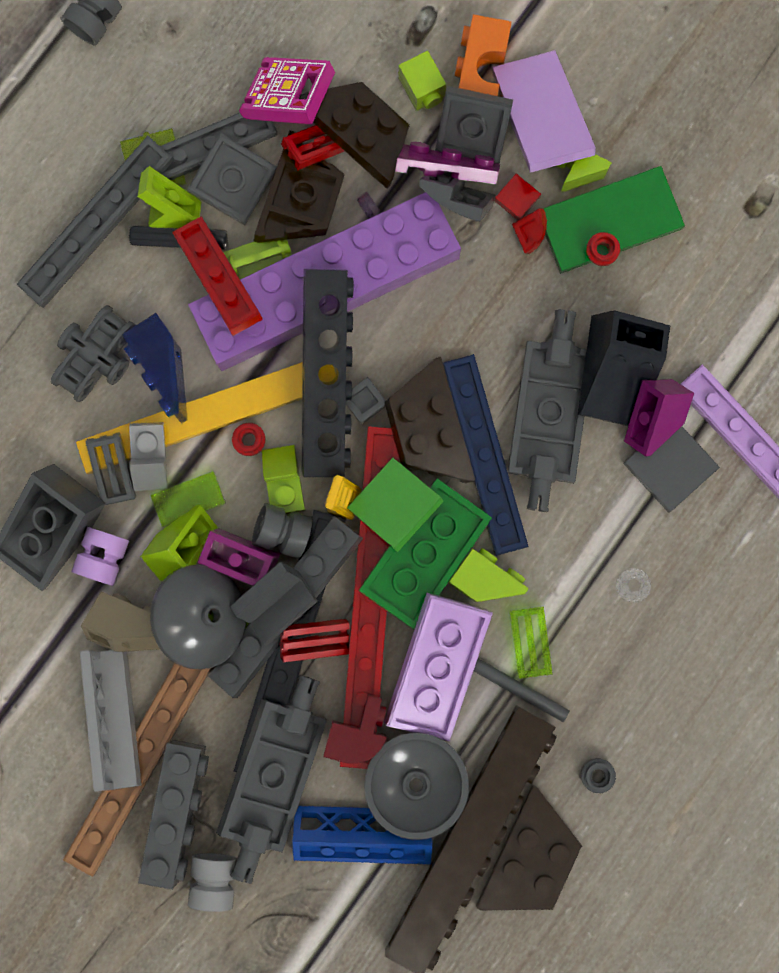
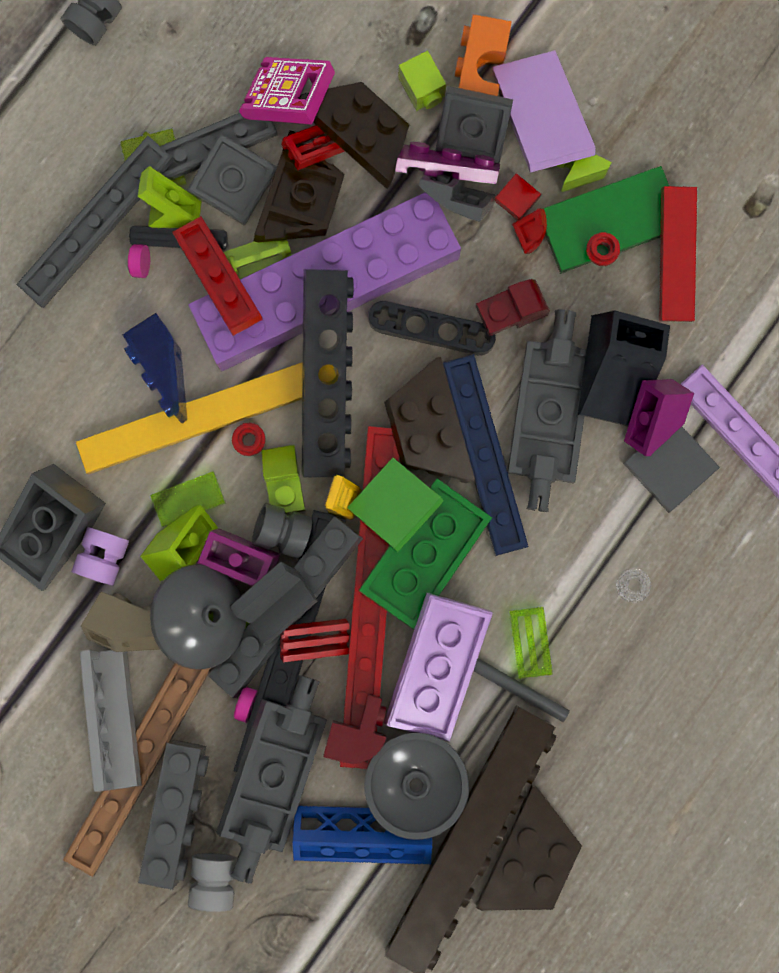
(85, 363): dark grey axle -> none
(104, 441): dark grey tile -> none
(139, 261): none -> dark pink tile
(148, 456): light grey slope -> none
(245, 704): none -> dark pink tile
(365, 401): dark grey plate -> none
(368, 205): clear purple tile -> none
(430, 334): none -> black beam
(485, 581): lime slope -> none
(516, 306): none -> dark red brick
(607, 781): dark grey plate -> none
(678, 254): none -> red tile

